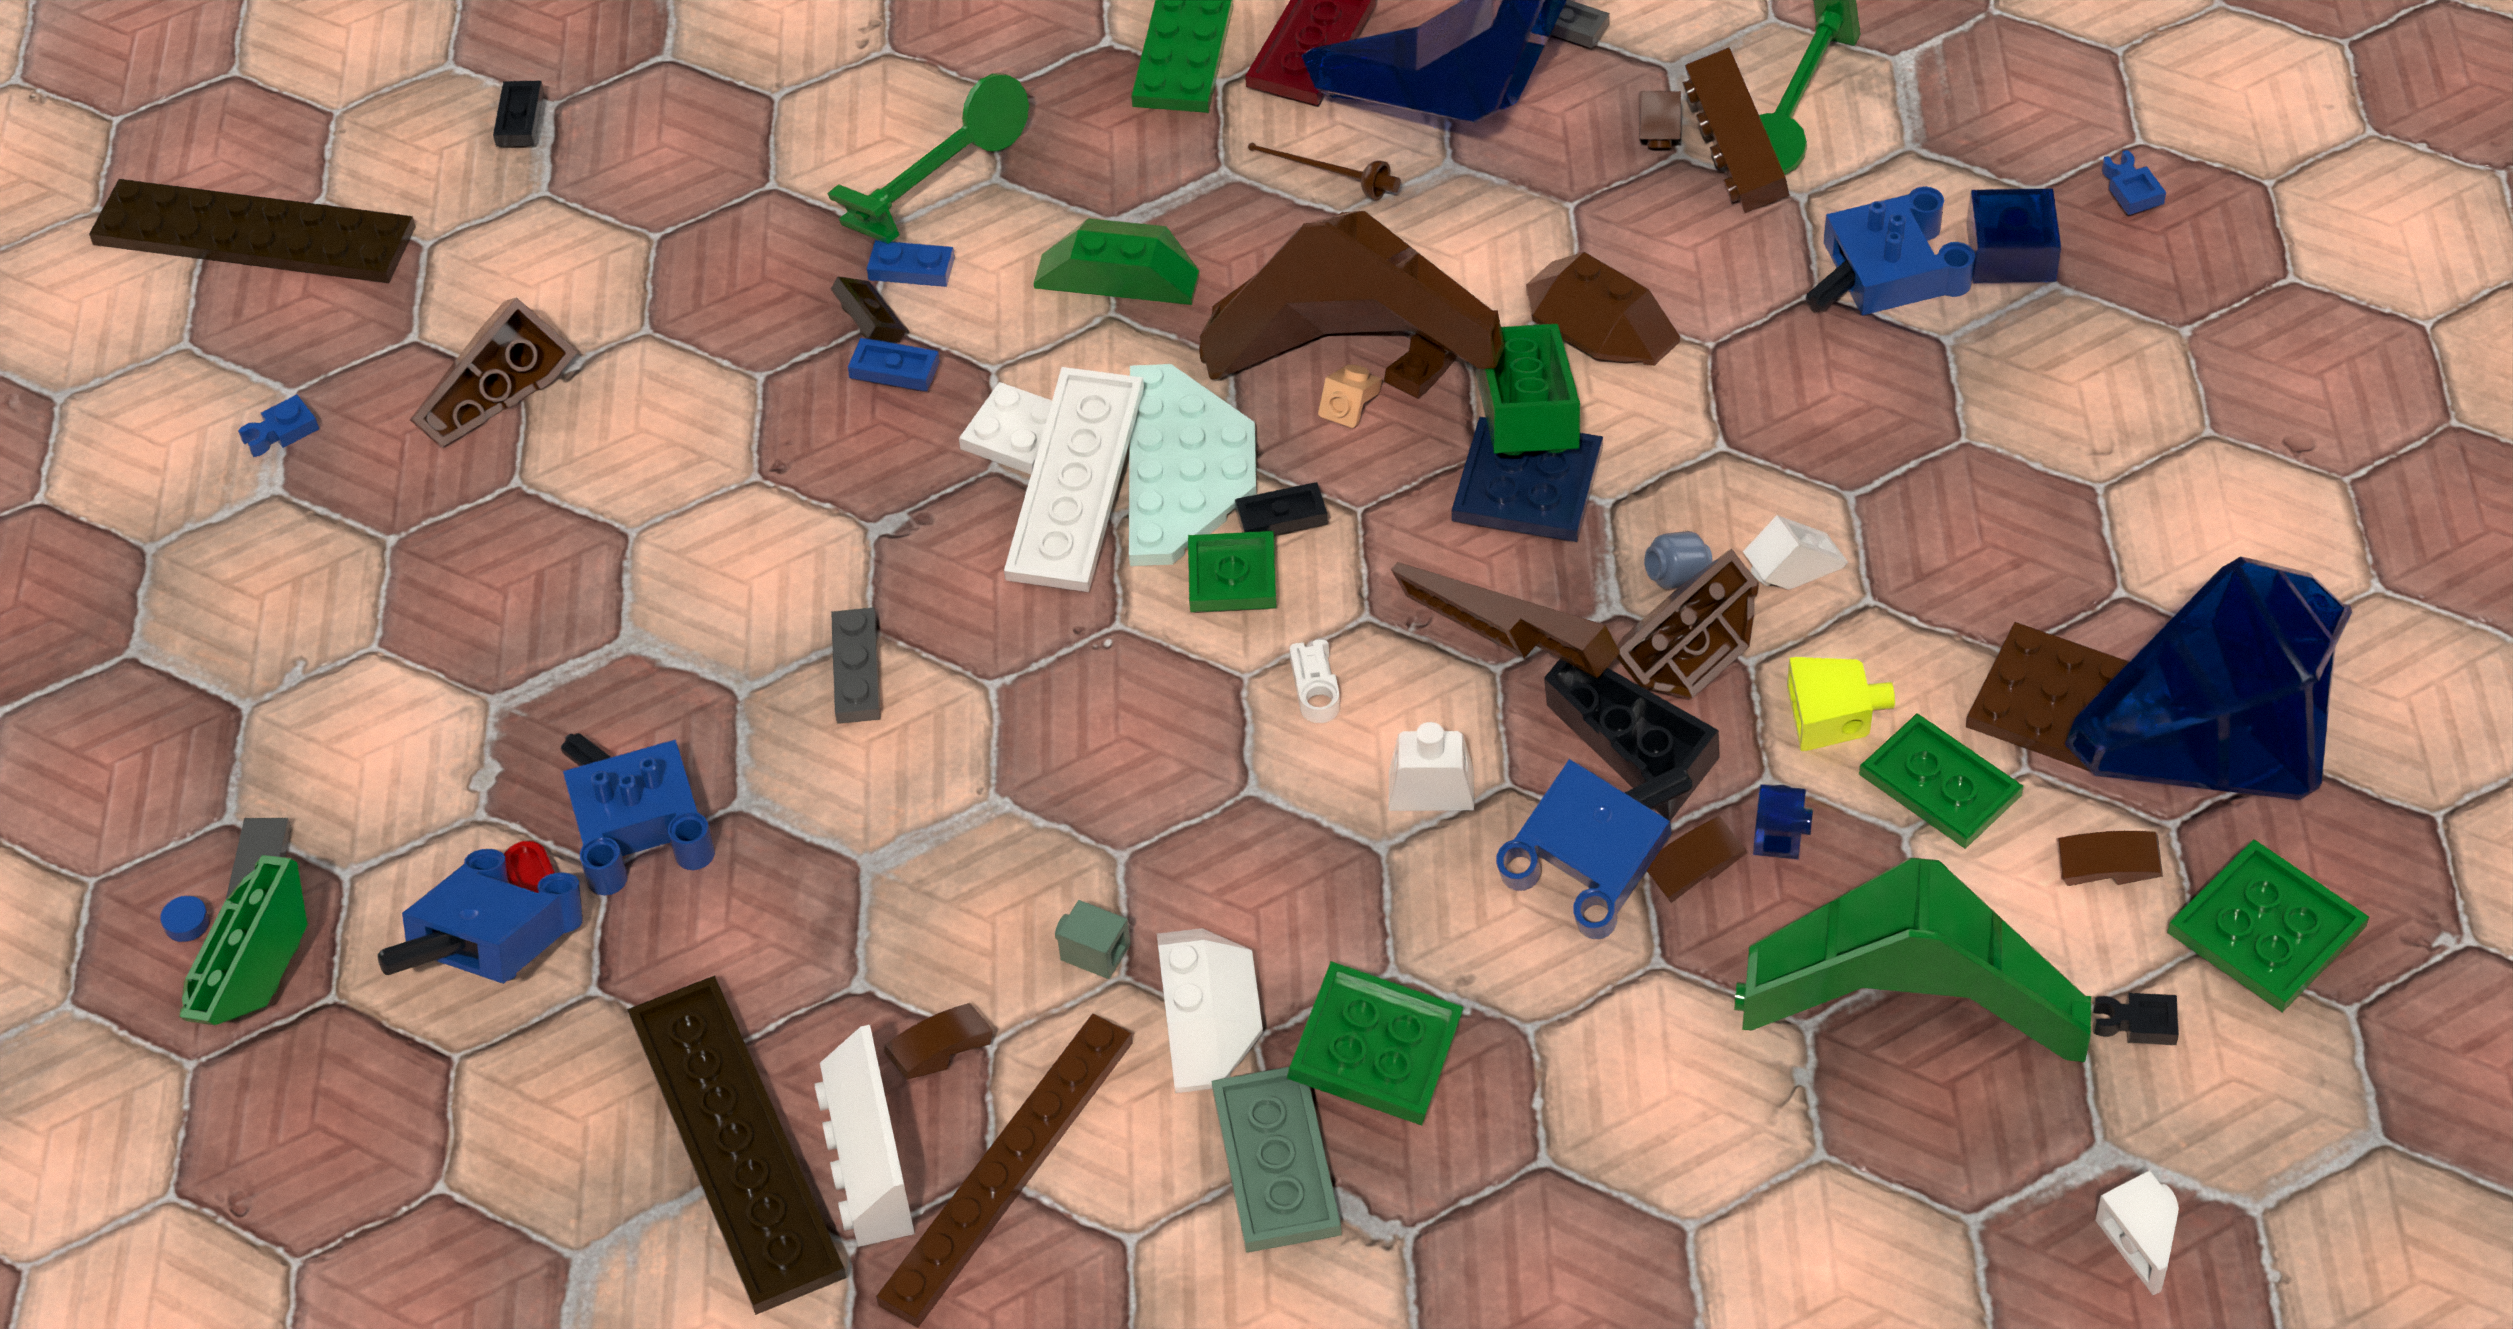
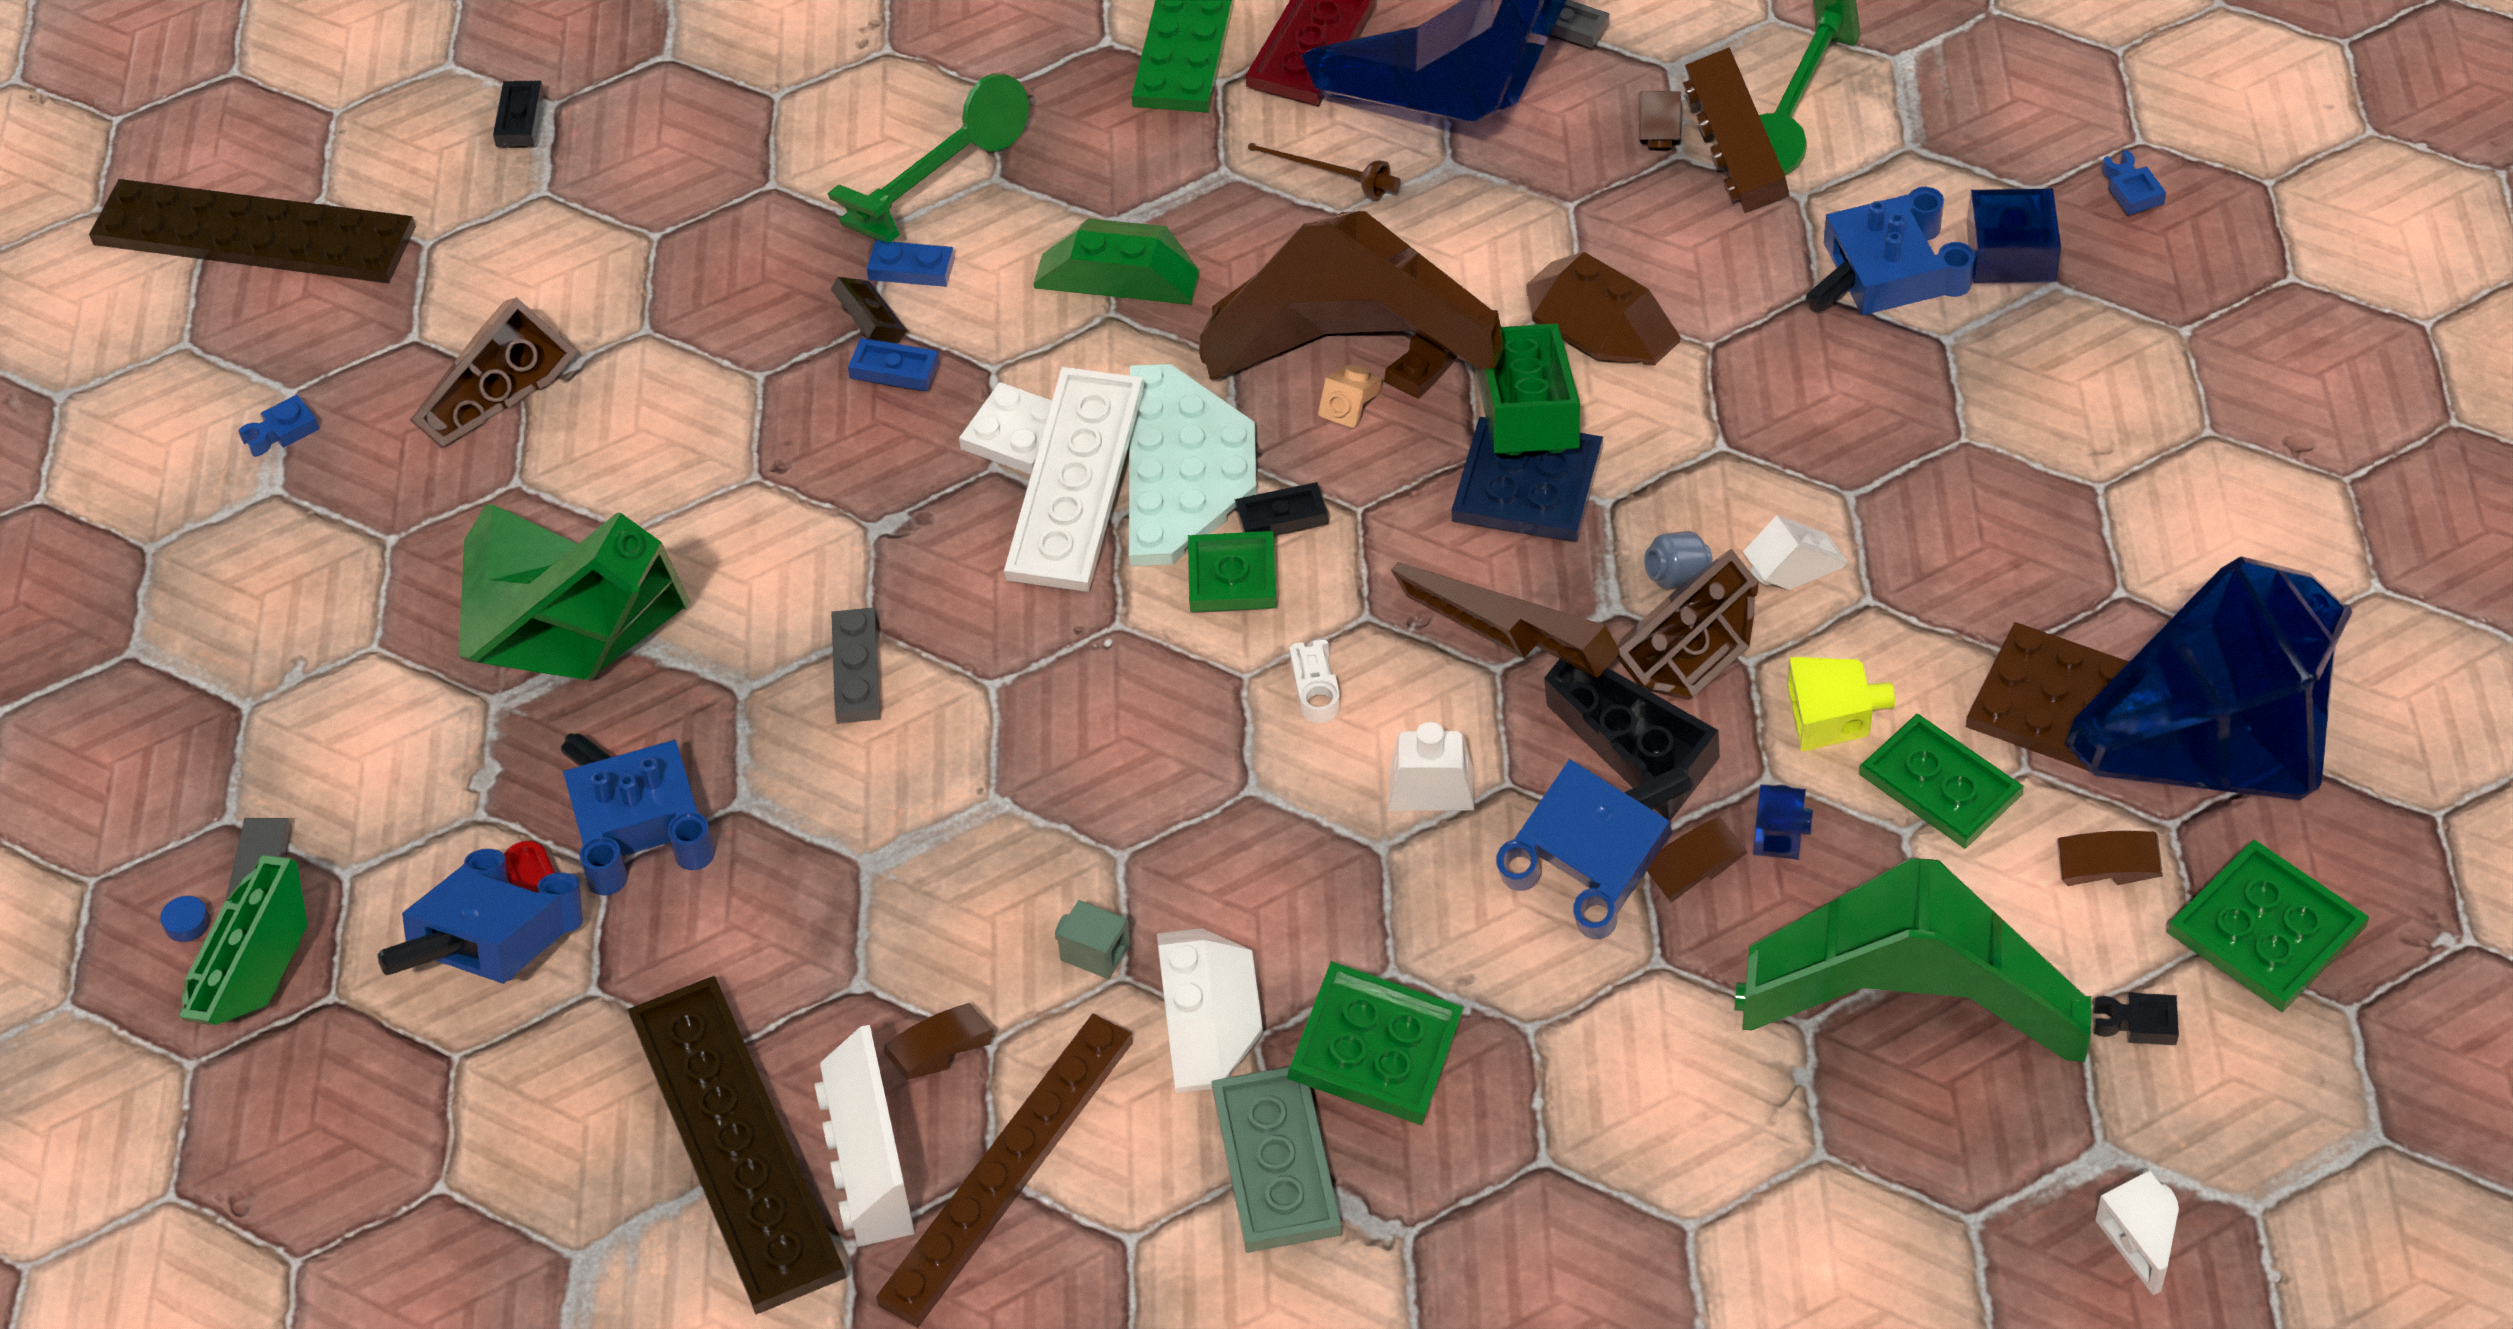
(560, 603): none -> green panel

